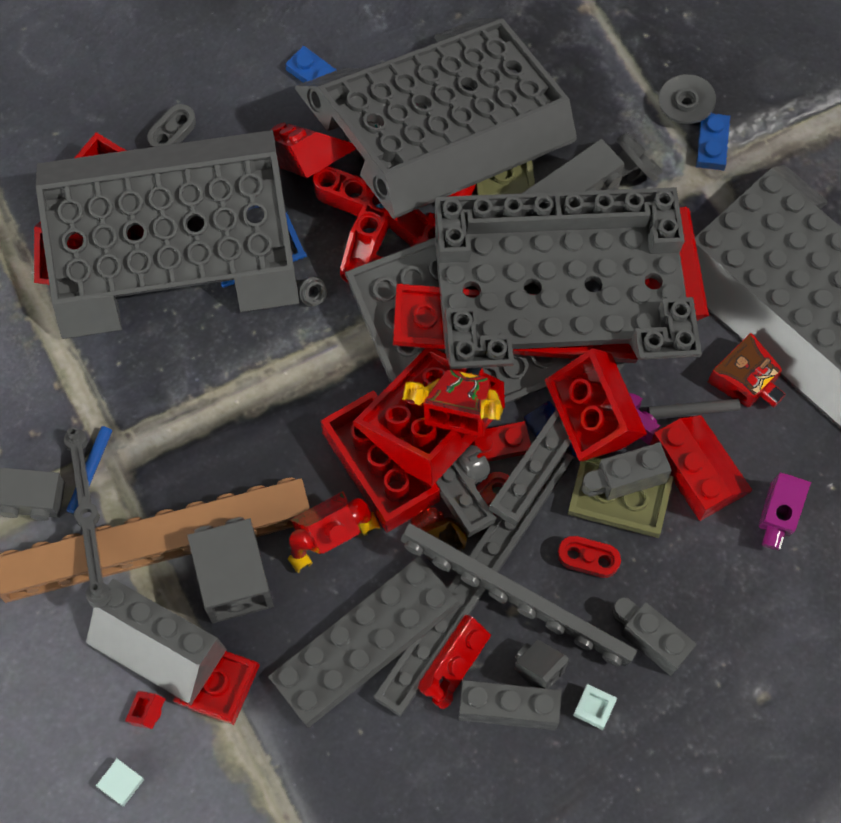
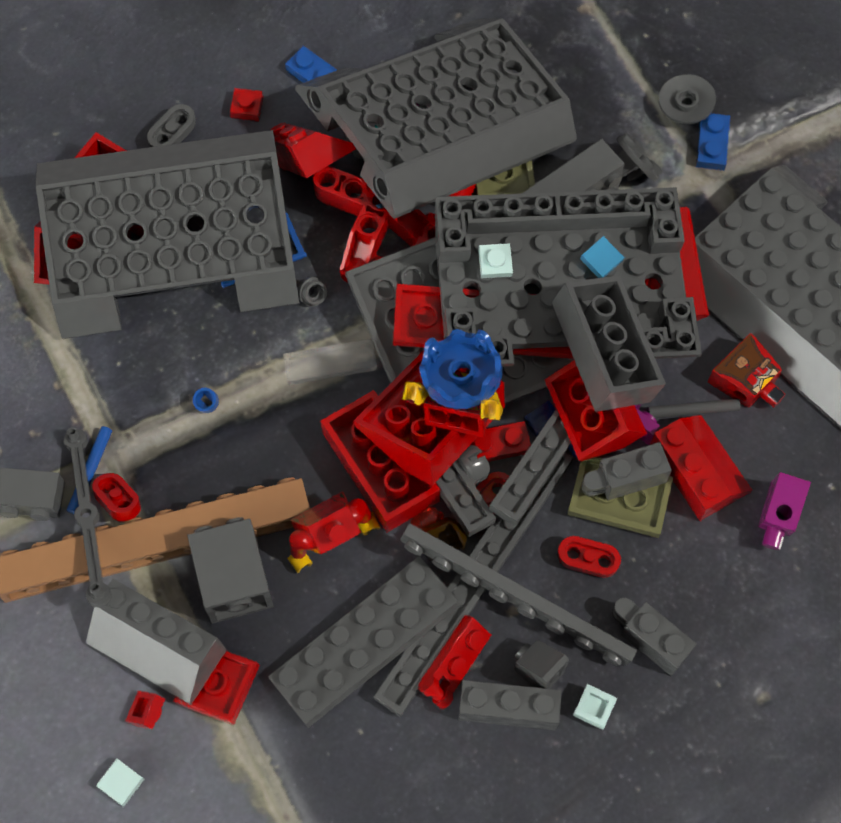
(116, 497): none -> red plate
(201, 405): none -> blue hinge
(246, 104): none -> red plate
(330, 362): none -> clear tile
(456, 352): none -> blue plate
(495, 260): none -> light aqua plate
(602, 258): none -> dark azure tile
(608, 343): none -> dark grey brick

